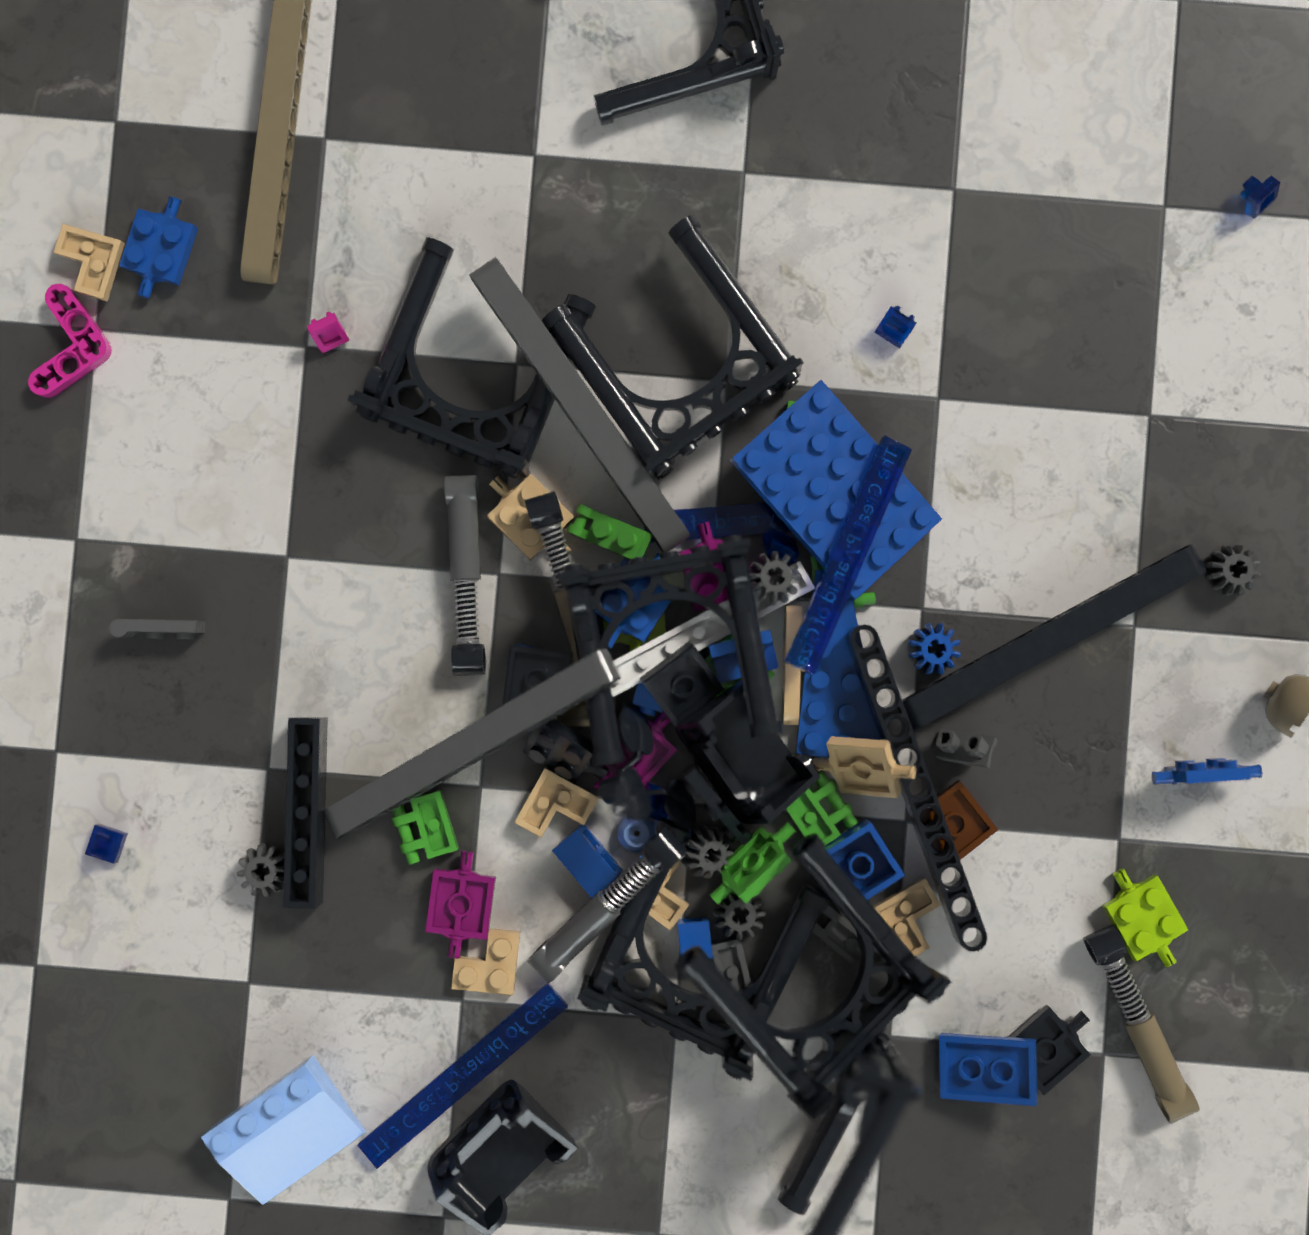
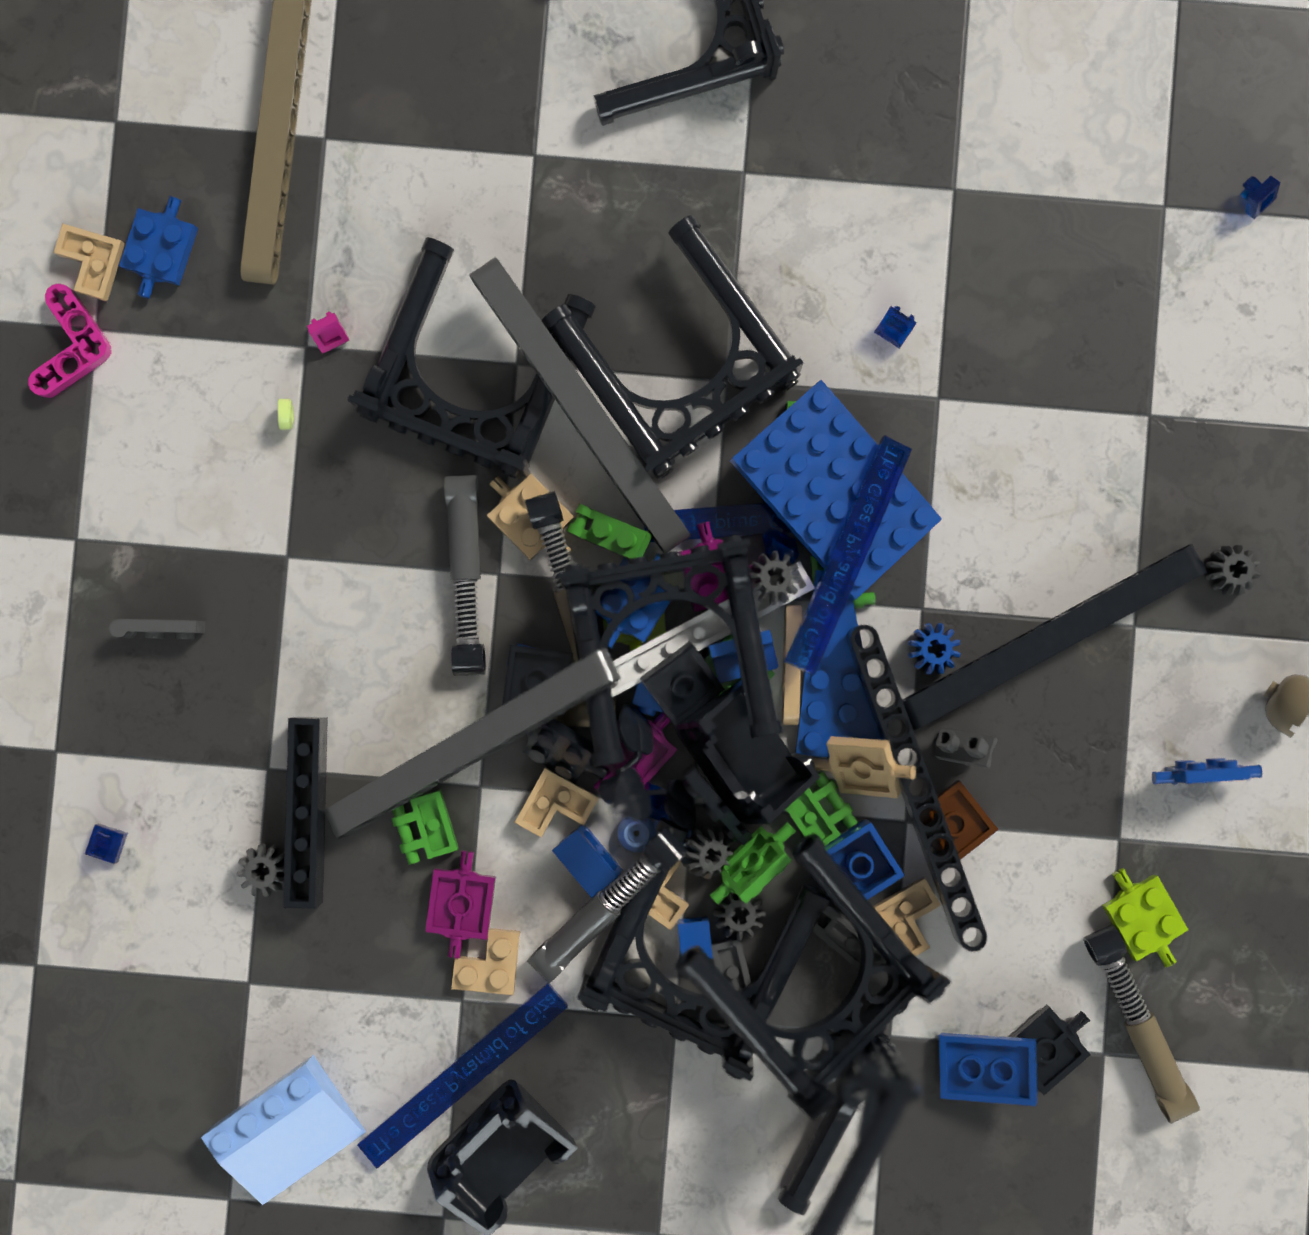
(285, 414): none -> yellowish green tile

